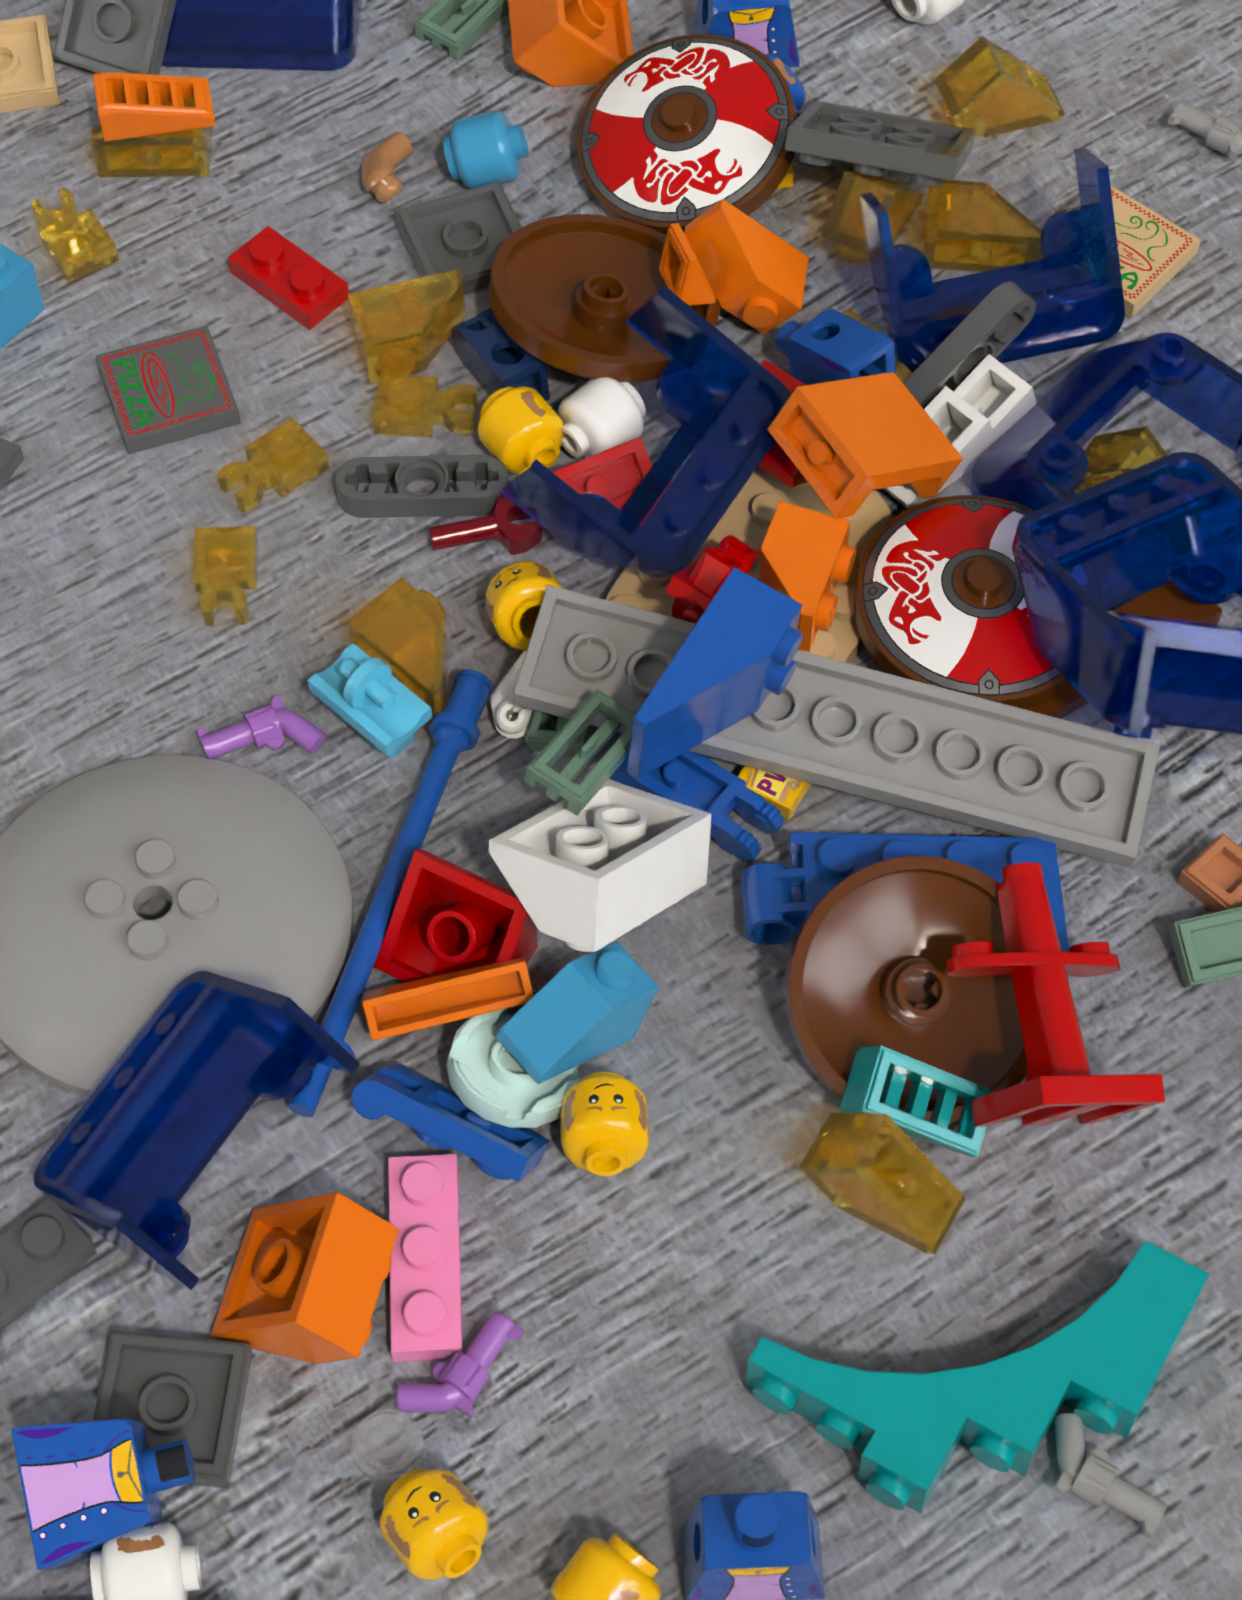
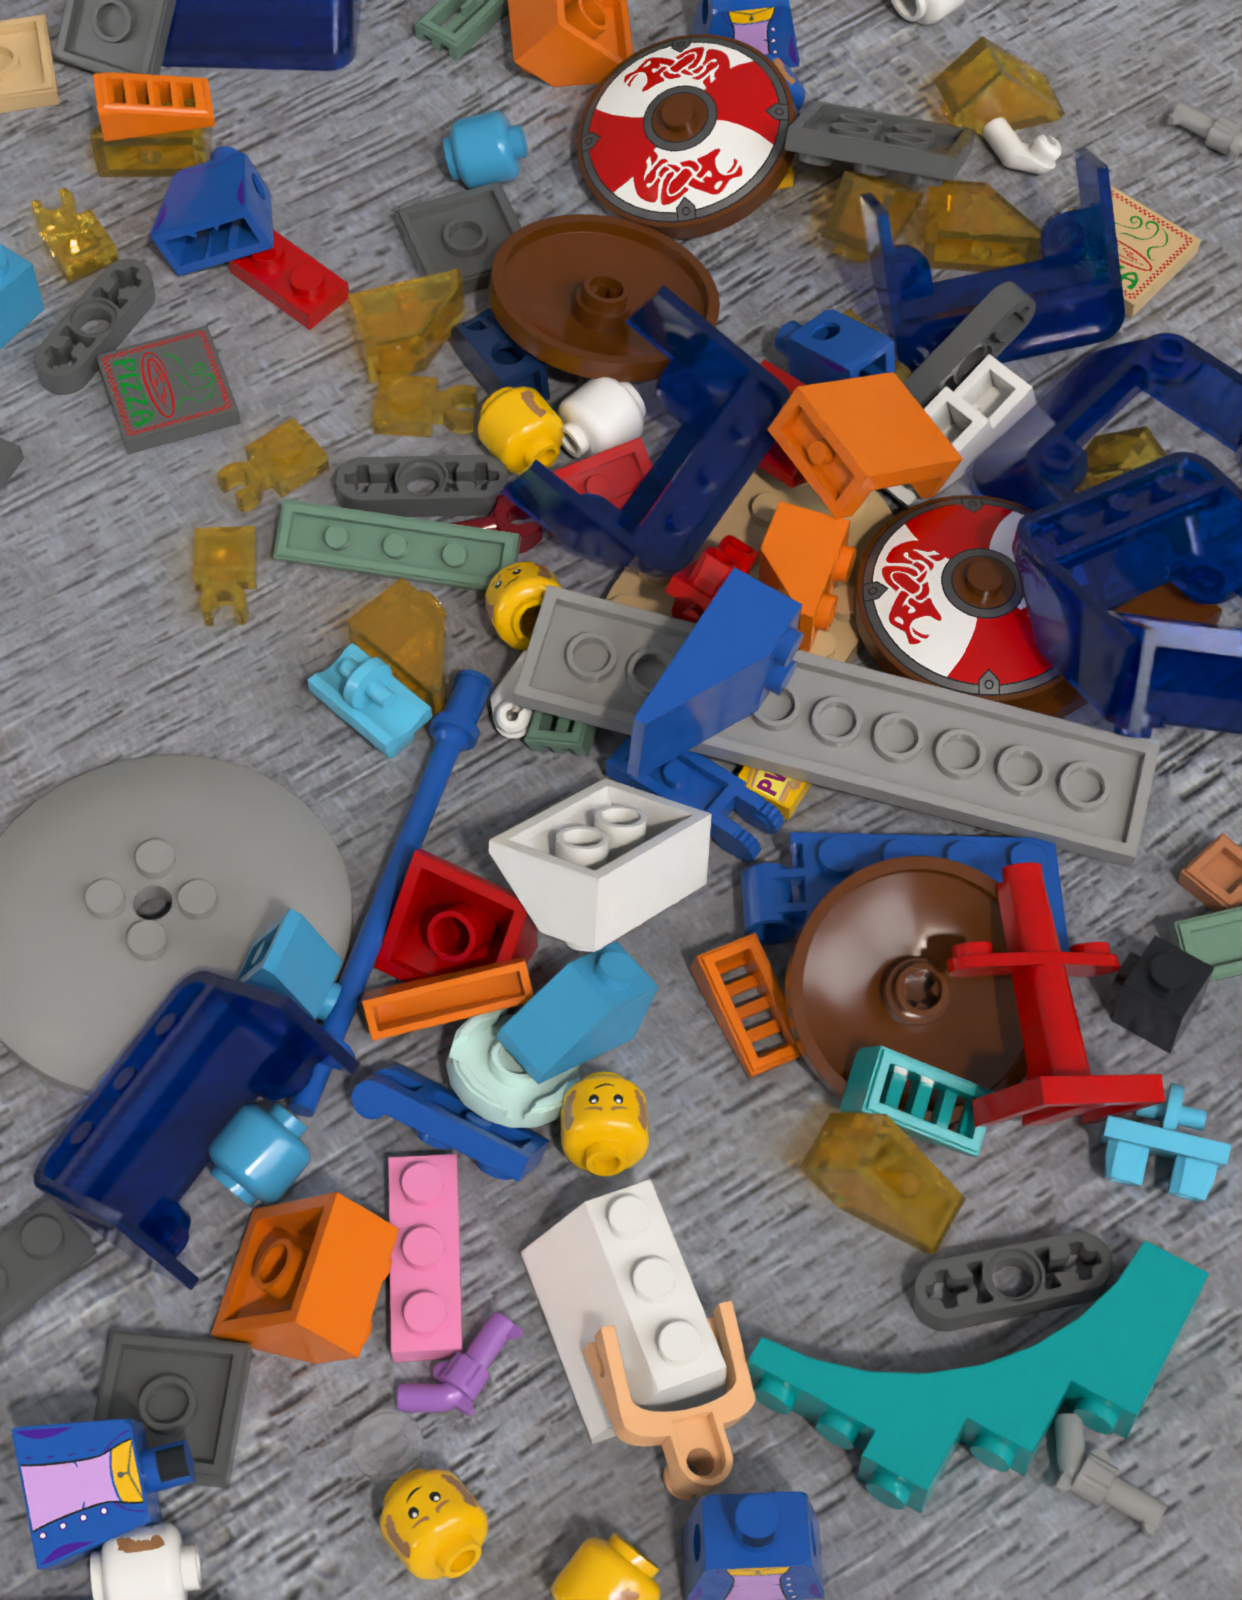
(97, 302): none -> dark grey beam
(214, 213): none -> blue torso
(259, 1153): none -> dark azure head
(263, 728): medium lavender piece -> none
(294, 963): none -> dark azure slope
(380, 164): medium nougat arm -> none
(392, 546): none -> sand green tile
(562, 783): sand green tile -> none
(624, 1269): none -> white slope
(683, 270): orange slope -> none
(687, 1435): none -> light nougat piece
(746, 953): none -> orange slope
(748, 266): orange slope -> none
(1020, 155): none -> white arm
(1055, 1250): none -> dark grey beam
(1160, 992): none -> black brick
(1194, 1157): none -> medium azure hips

